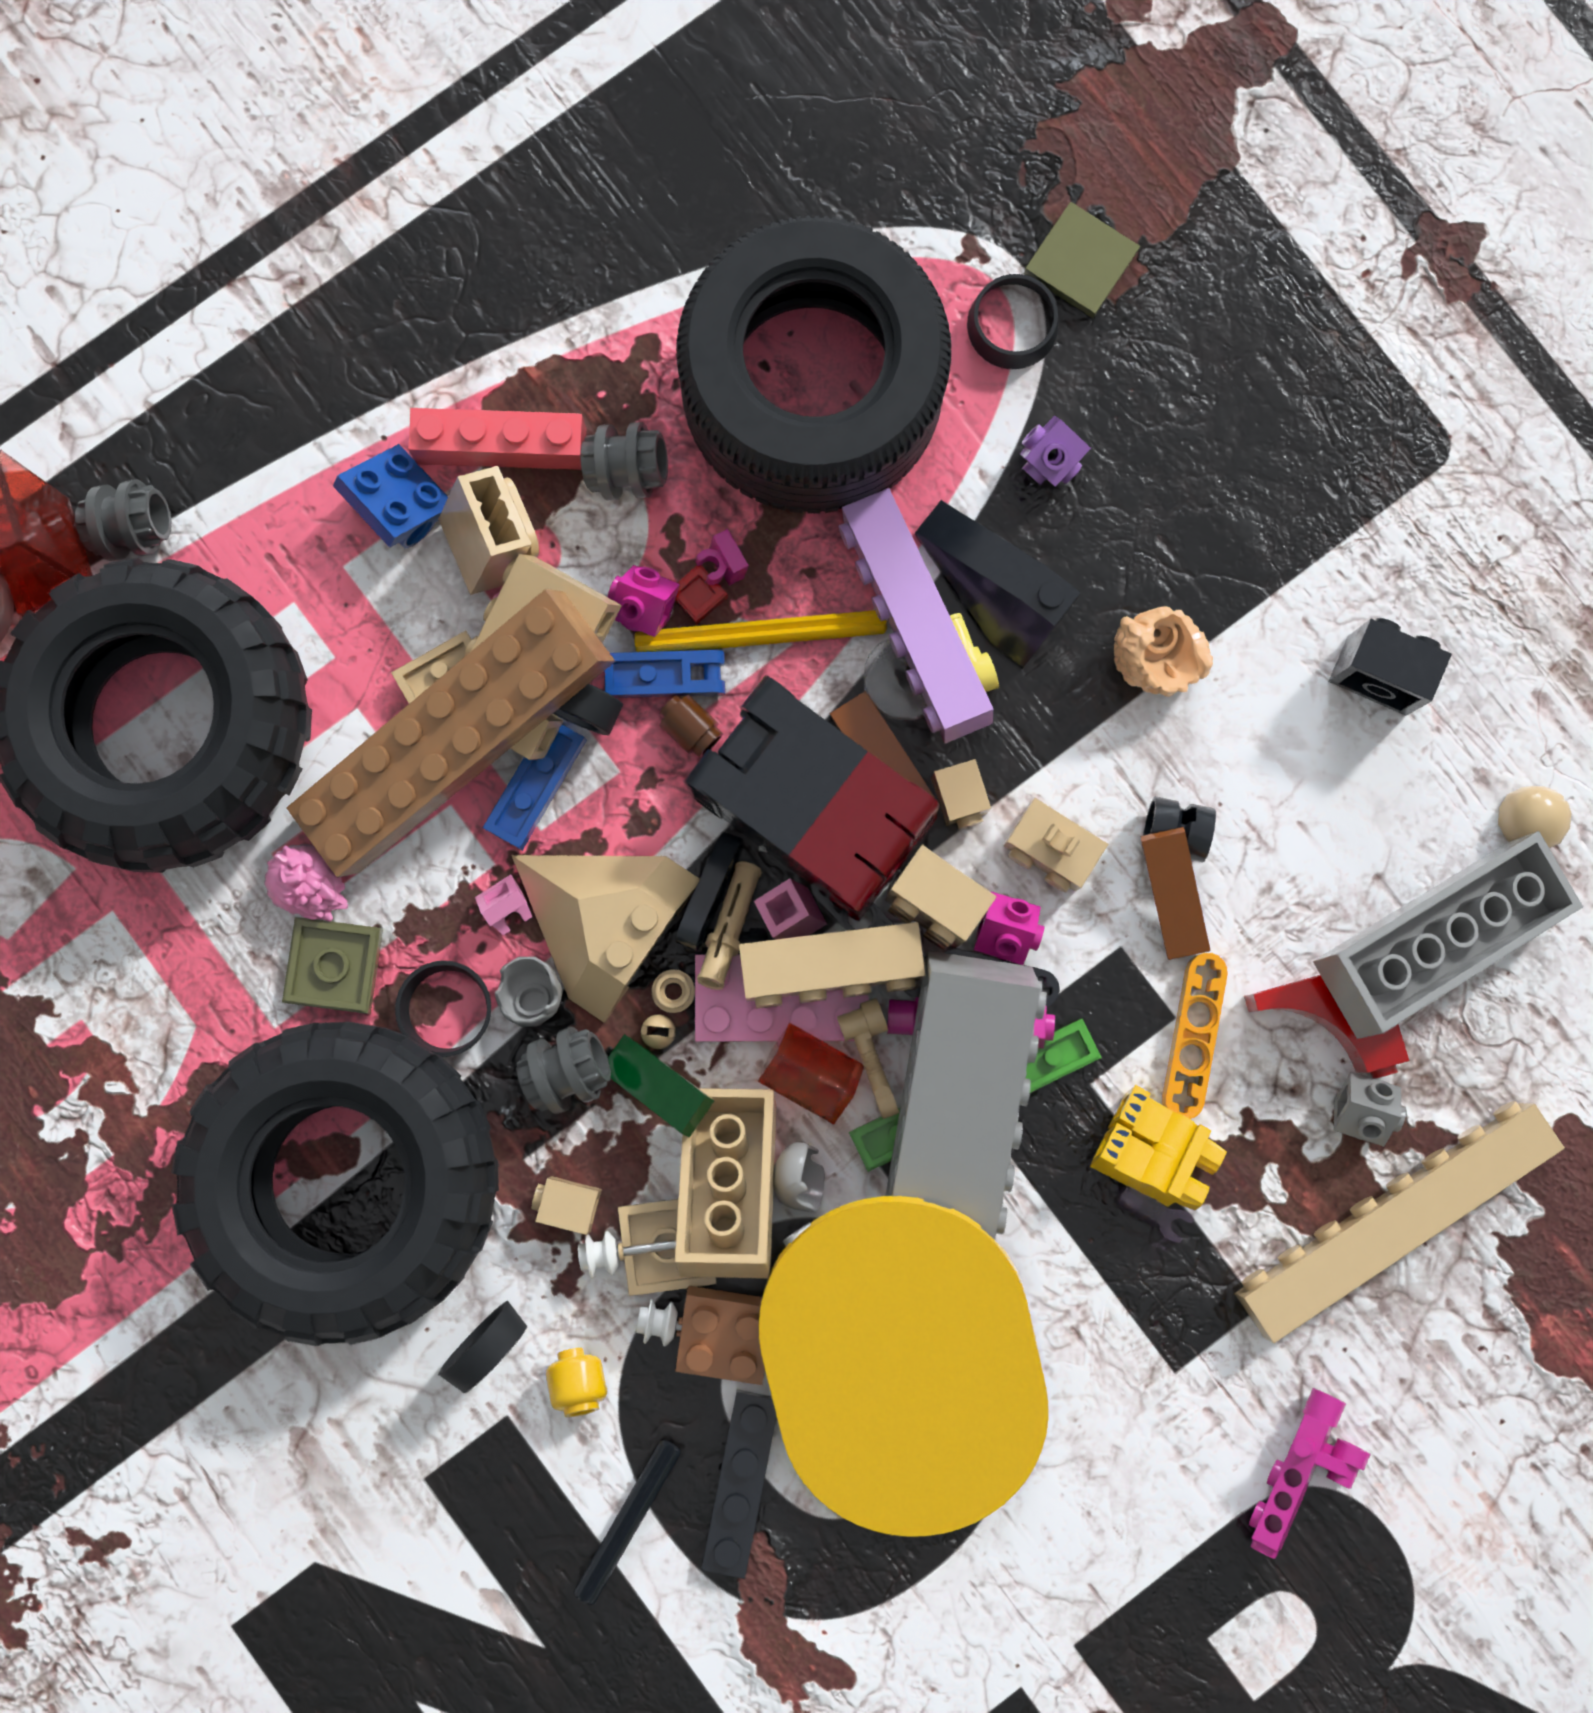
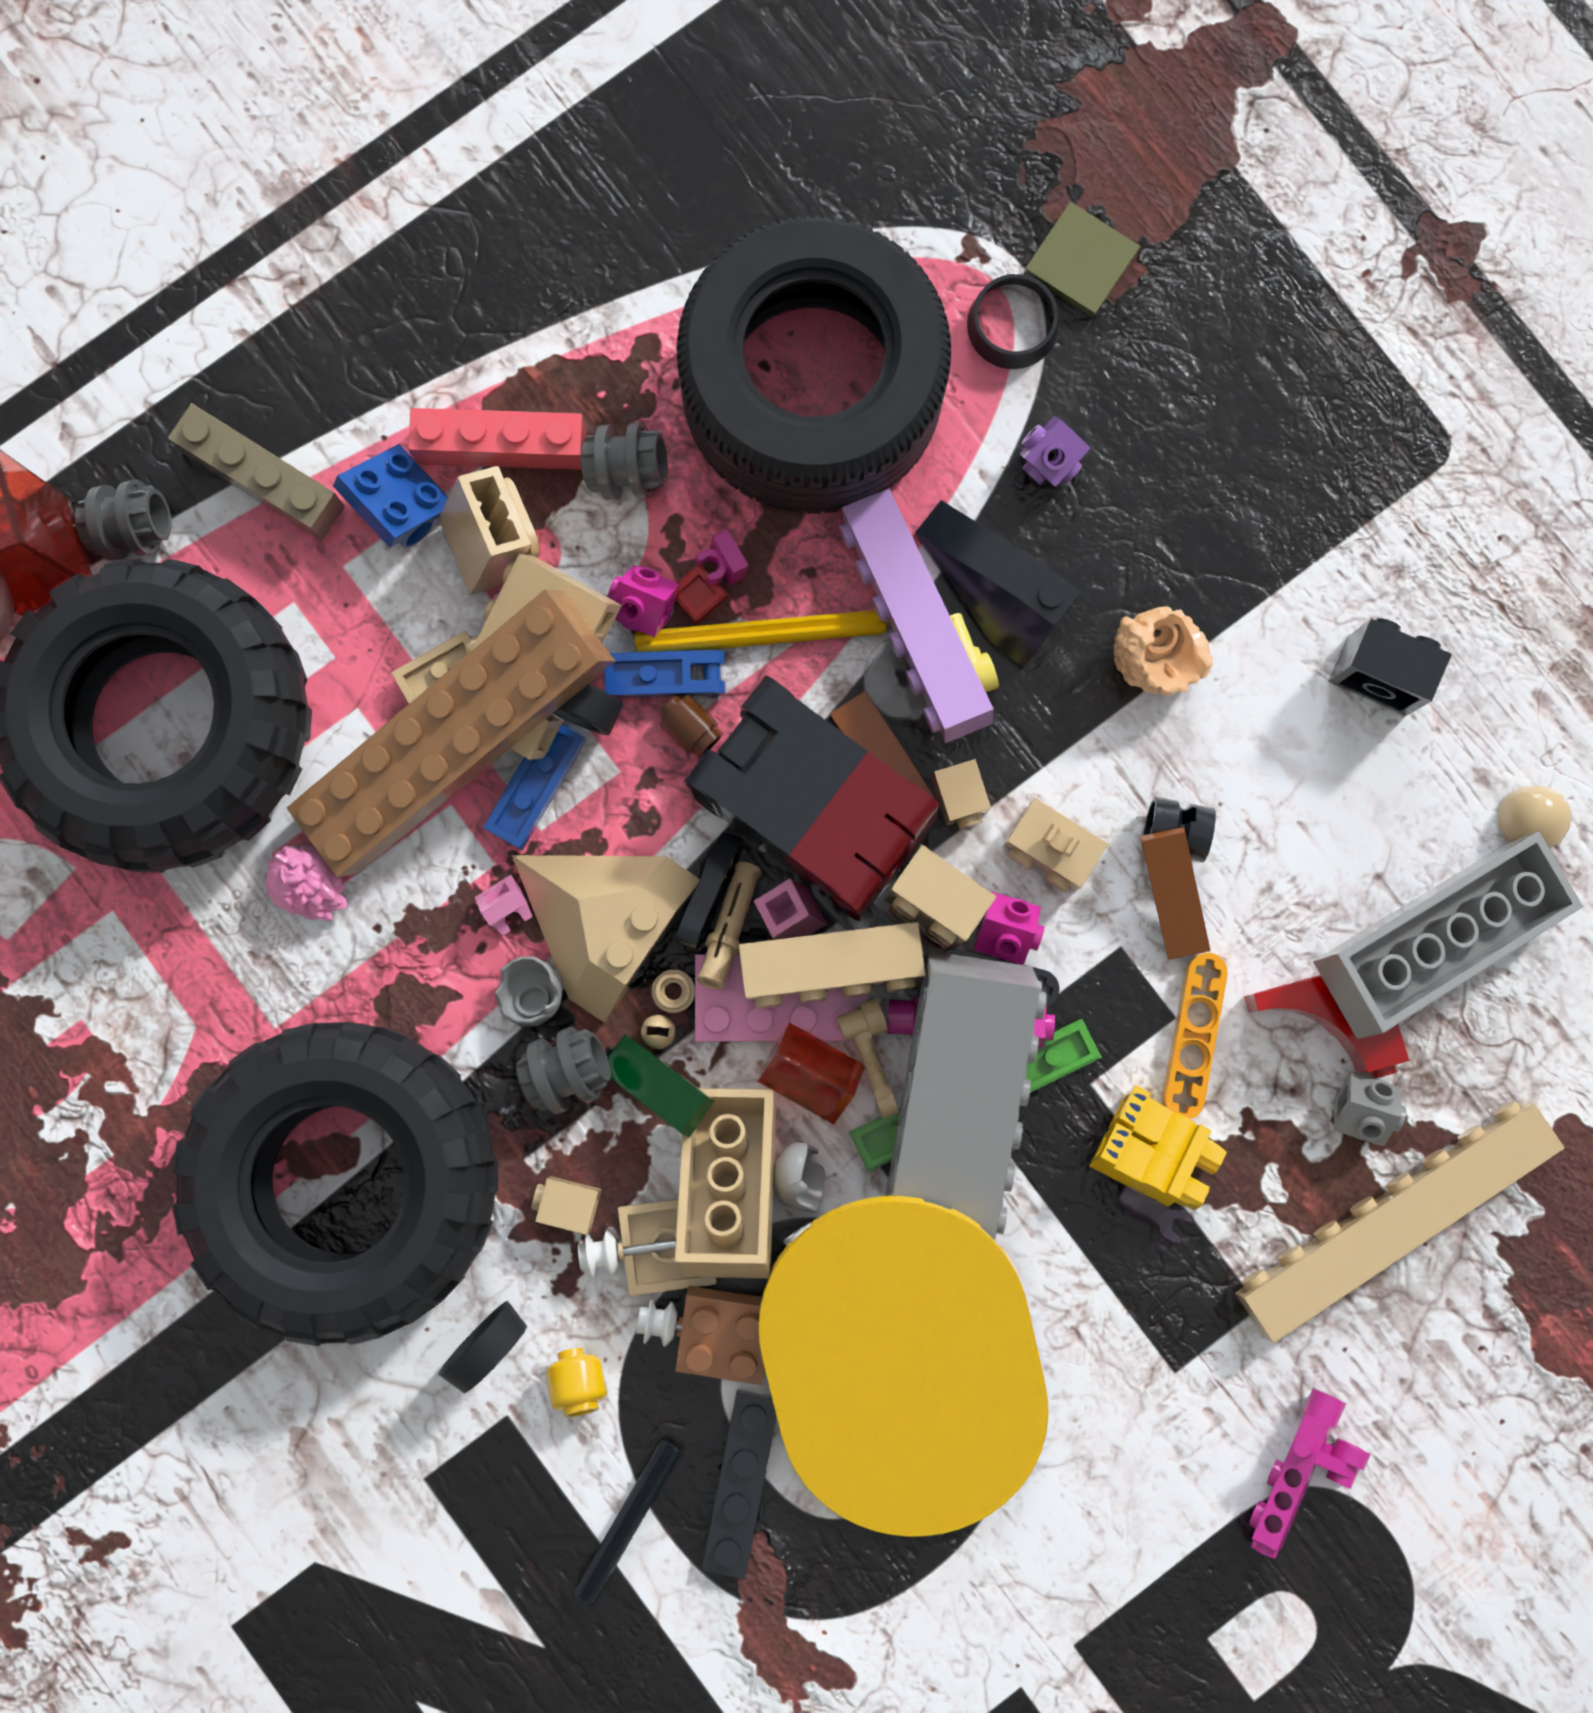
(256, 471): none -> dark tan brick
(332, 965): olive tile -> none
(407, 989): black tyre -> none

